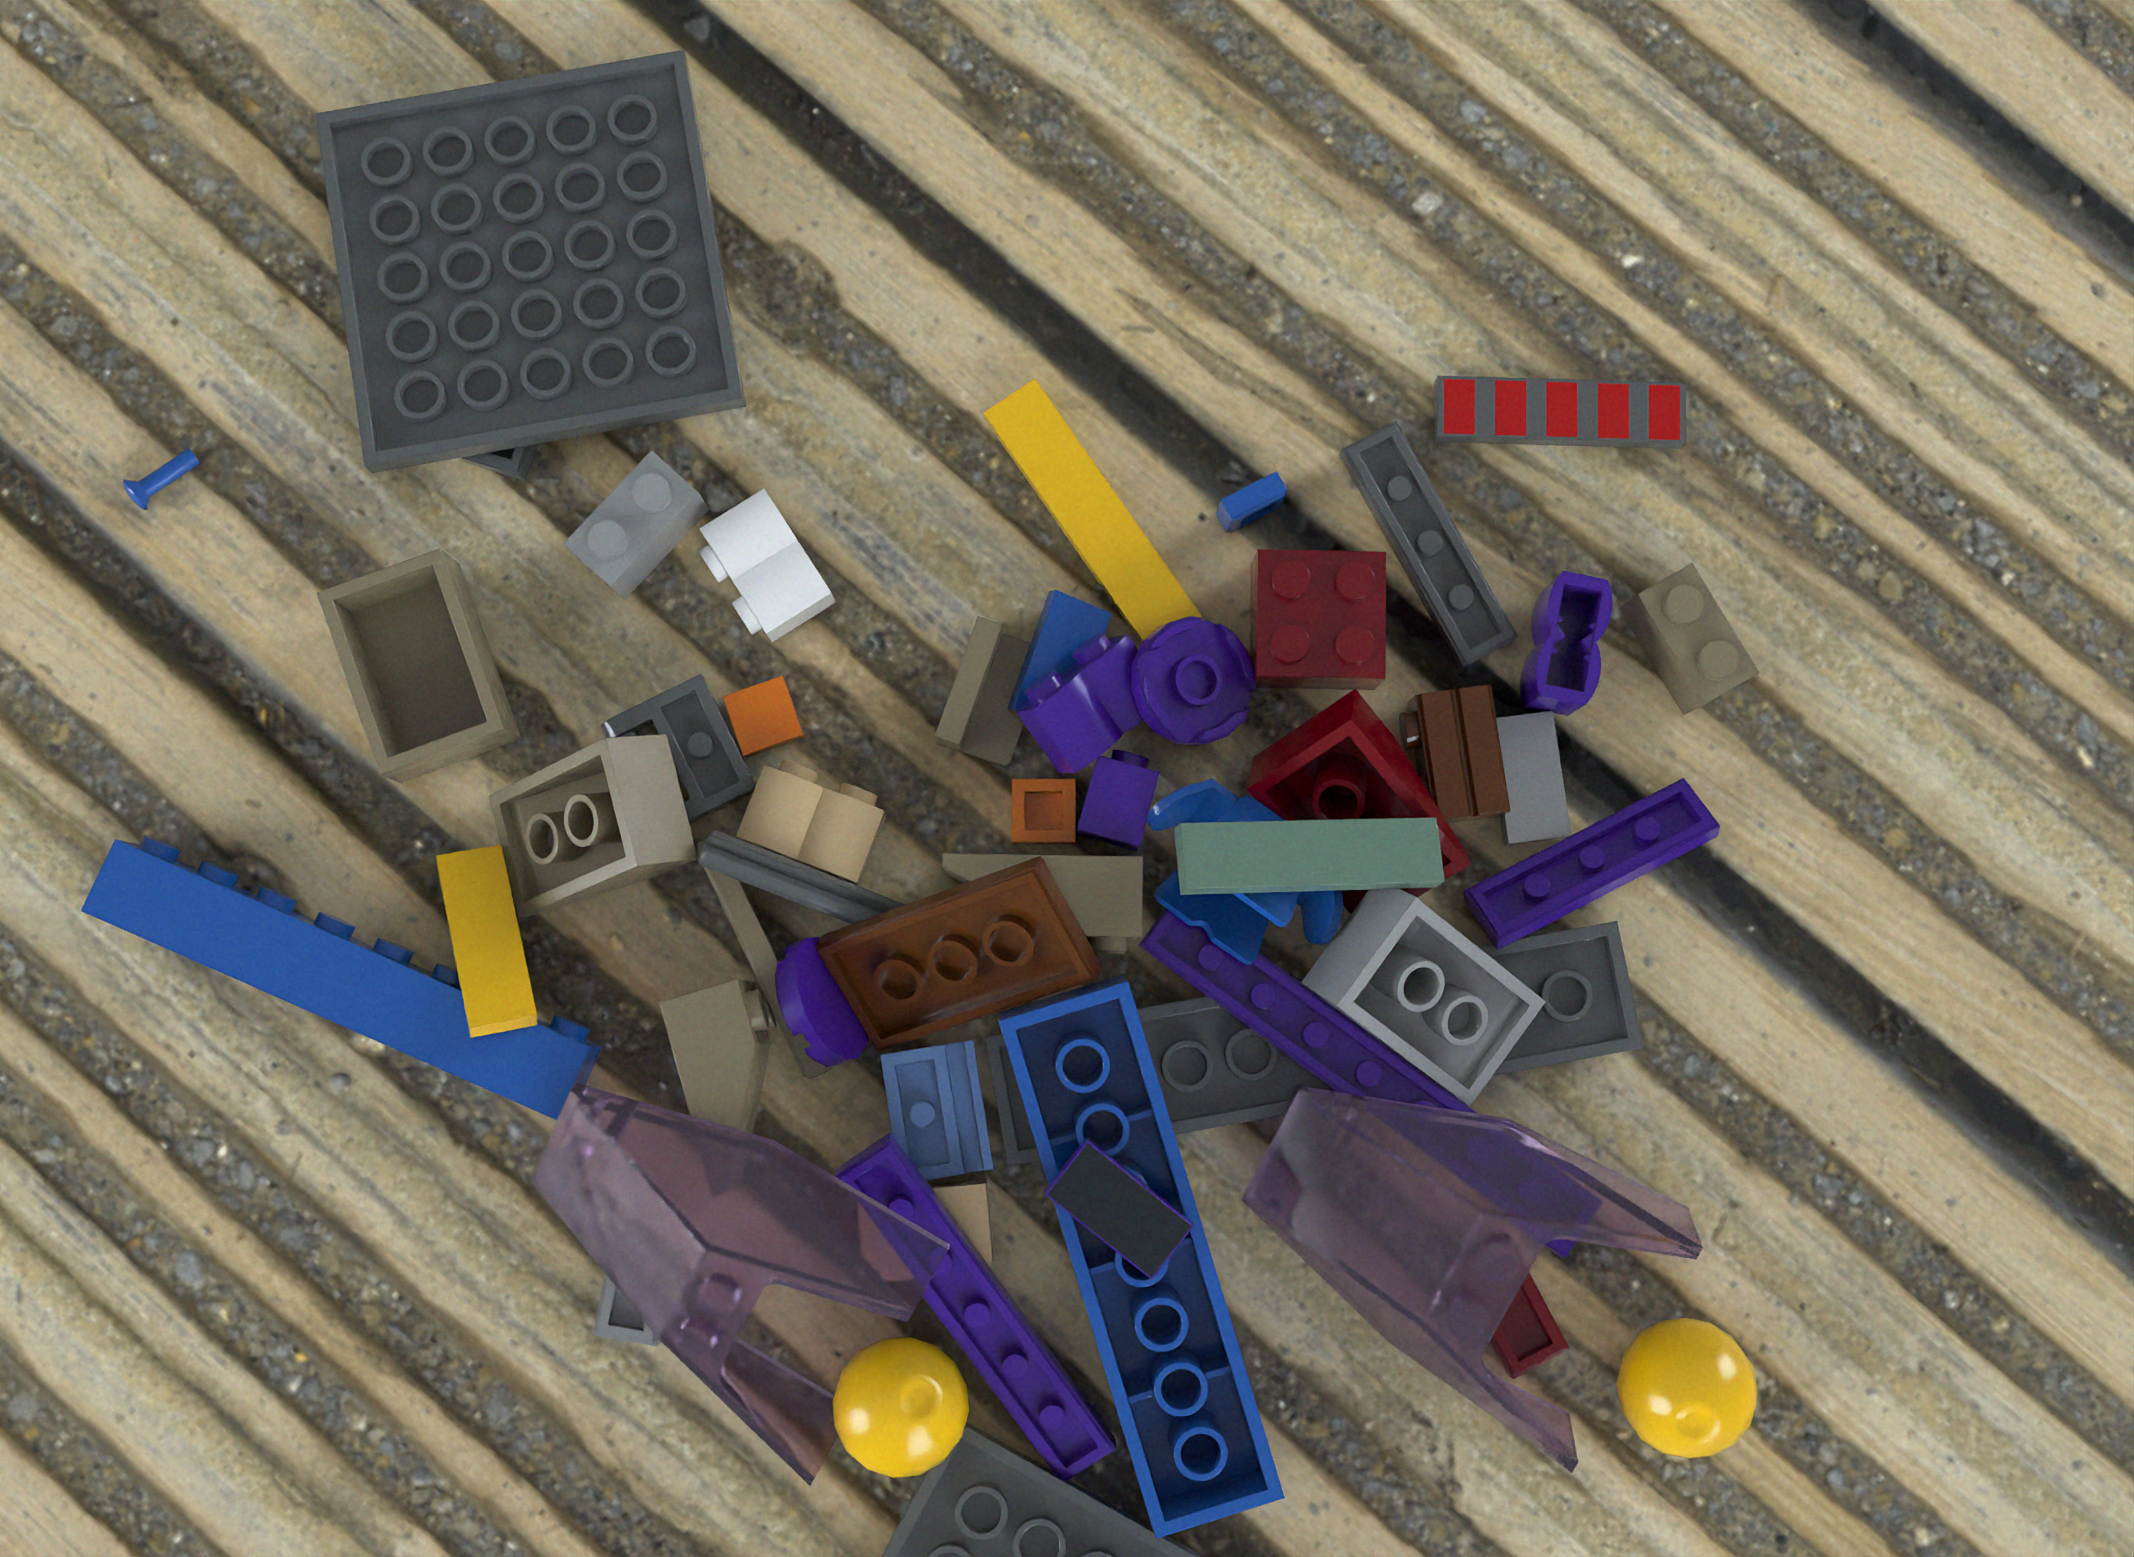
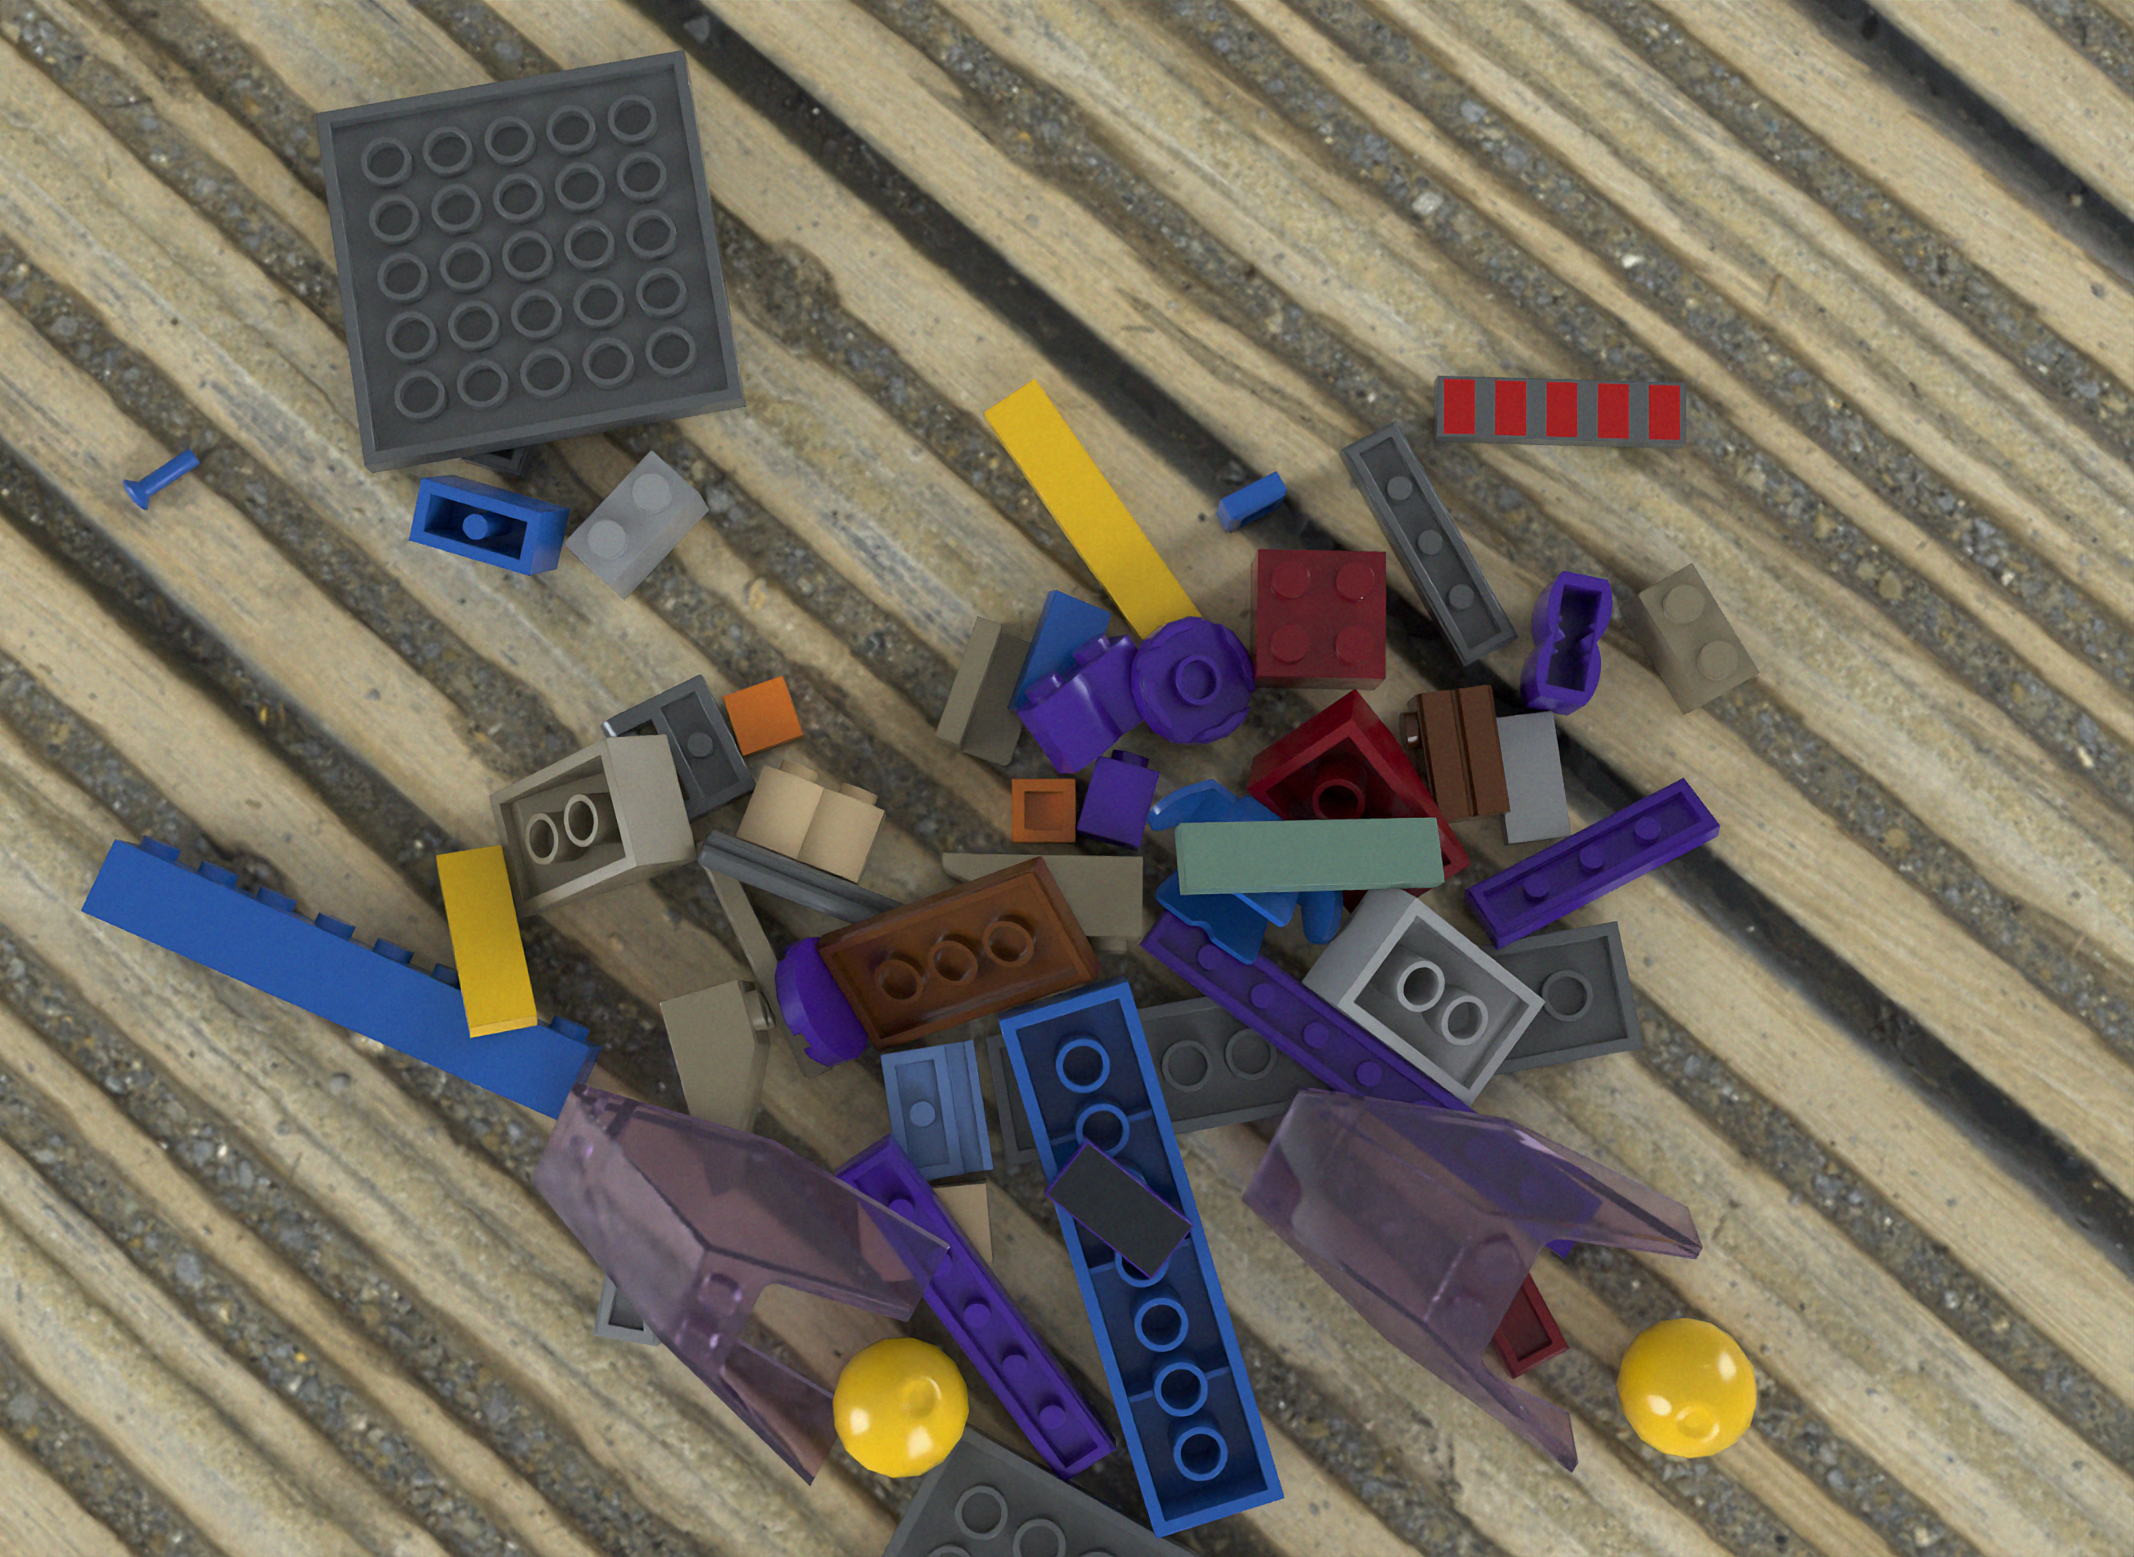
(418, 666): dark tan piece -> none
(489, 524): none -> blue brick
(766, 566): white brick -> none

